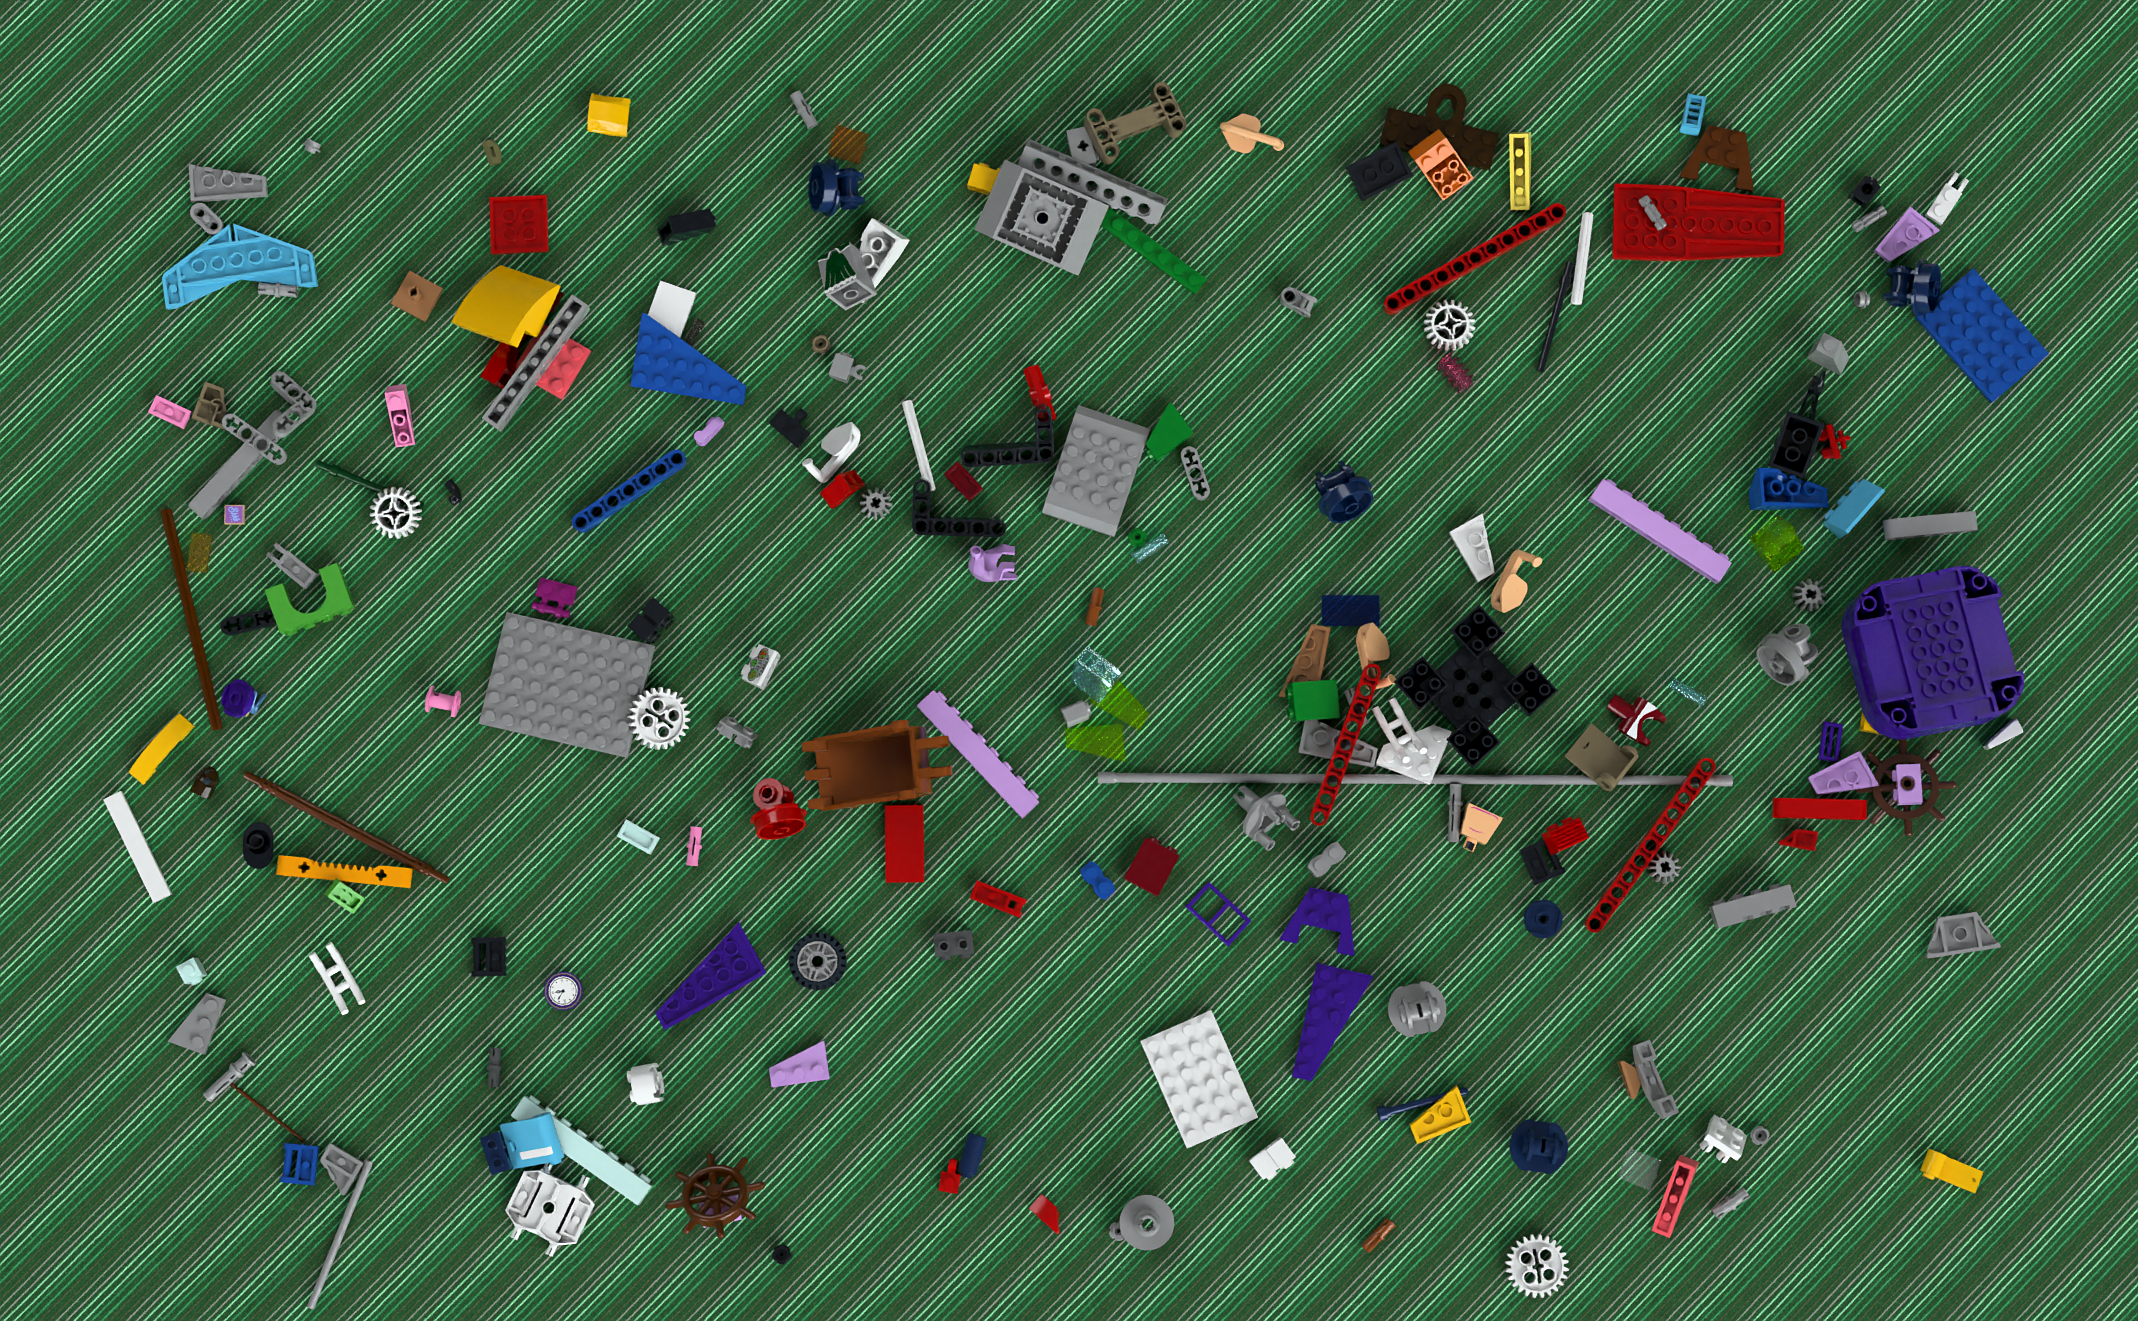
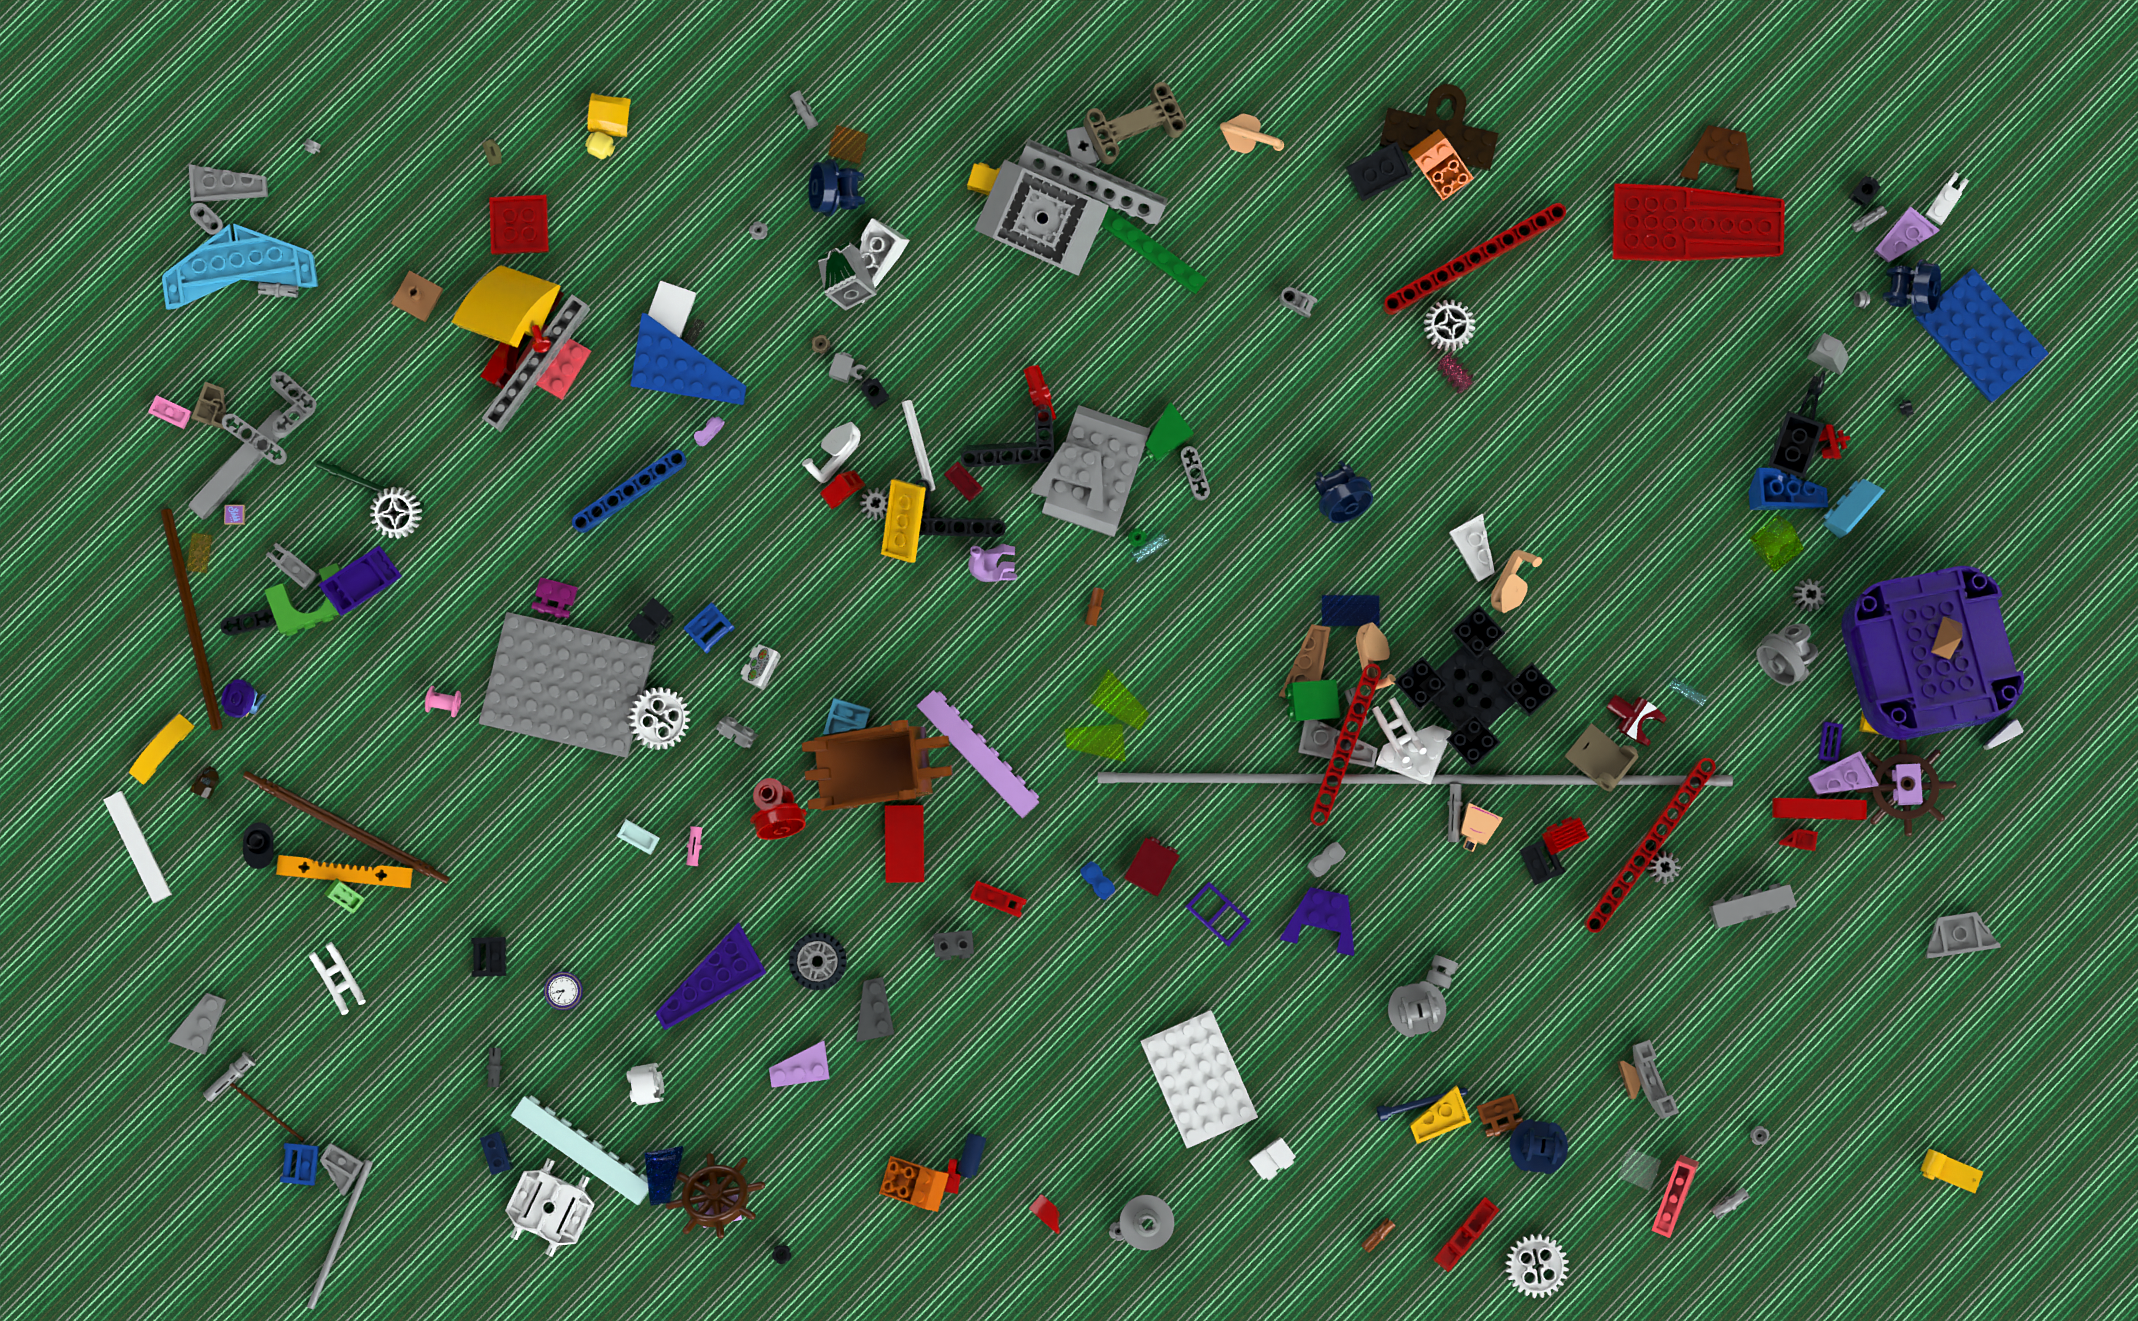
(192, 971): light aqua brick -> none
(360, 581): none -> dark purple slope
(400, 415): bright pink slope -> none
(455, 491): black arm -> none
(532, 1141): medium azure door -> none
(540, 344): none -> red plate
(600, 145): none -> light yellow head
(662, 1172): none -> clear blue wing
(686, 226): black slope -> none
(706, 621): none -> blue plate
(758, 235): none -> light grey plate
(790, 427): black plate -> none
(846, 717): none -> medium azure wing
(874, 1012): none -> dark grey wing
(878, 400): none -> black brick
(903, 520): none -> yellow plate
(914, 1184): none -> orange slope
(1076, 713): light grey brick -> none
(1078, 467): none -> light grey wing
(1094, 674): clear light blue slope -> none
(1264, 814): light grey piece -> none
(1329, 1006): dark purple wing -> none
(1439, 978): none -> light grey wheel
(1466, 1234): none -> red slope
(1498, 1109): none -> dark orange plate
(1520, 170): light yellow slope -> none
(1553, 919): dark blue plate -> none
(1564, 281): black bar -> none
(1582, 258): white axle -> none
(1652, 212): light grey axle -> none
(1660, 531): lavender brick -> none
(1690, 126): medium azure slope -> none
(1724, 1137): white plate -> none
(1906, 408): none -> black plate
(1930, 525): light grey beam -> none
(1947, 638): none -> medium nougat slope

